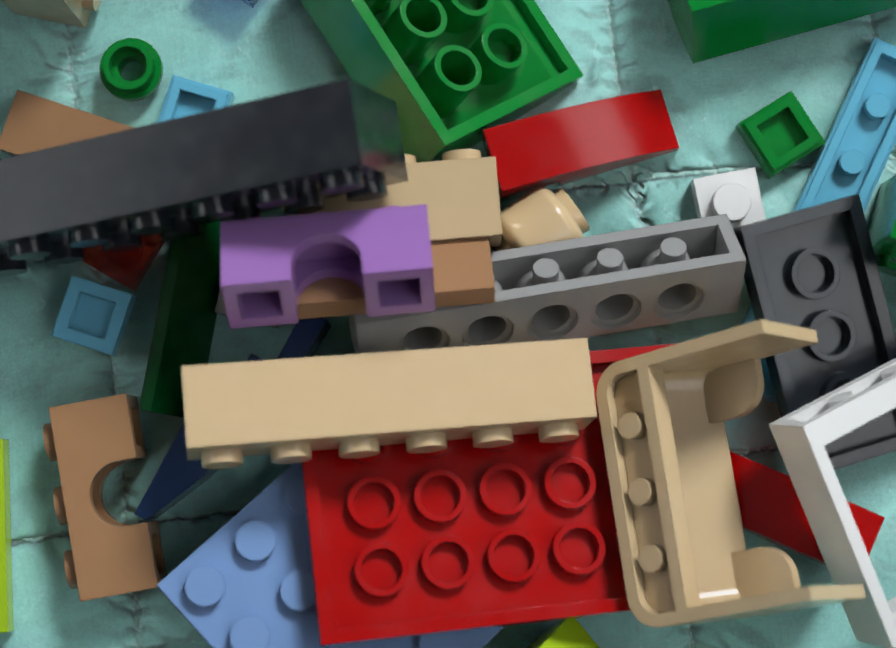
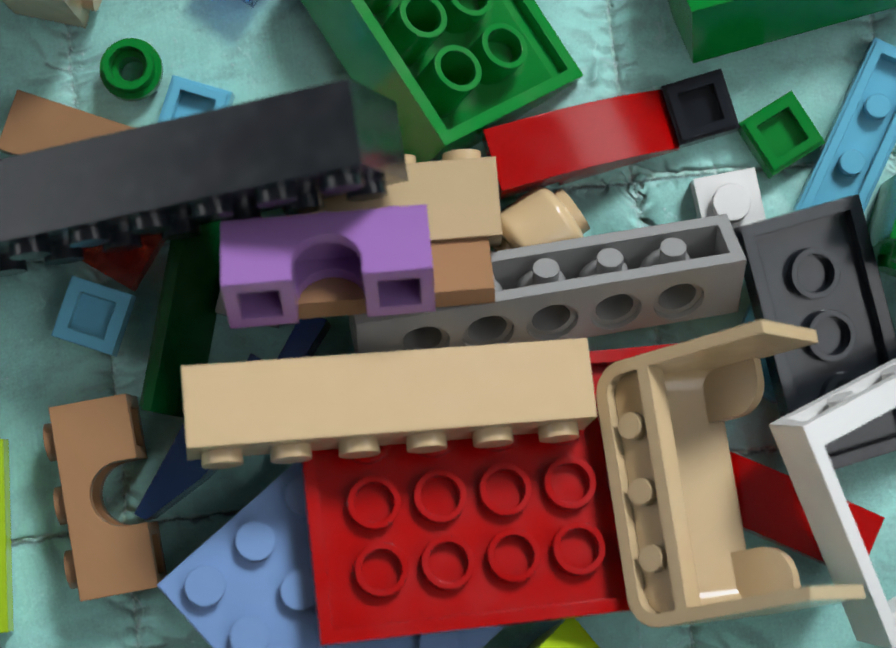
(700, 108): none -> black tile

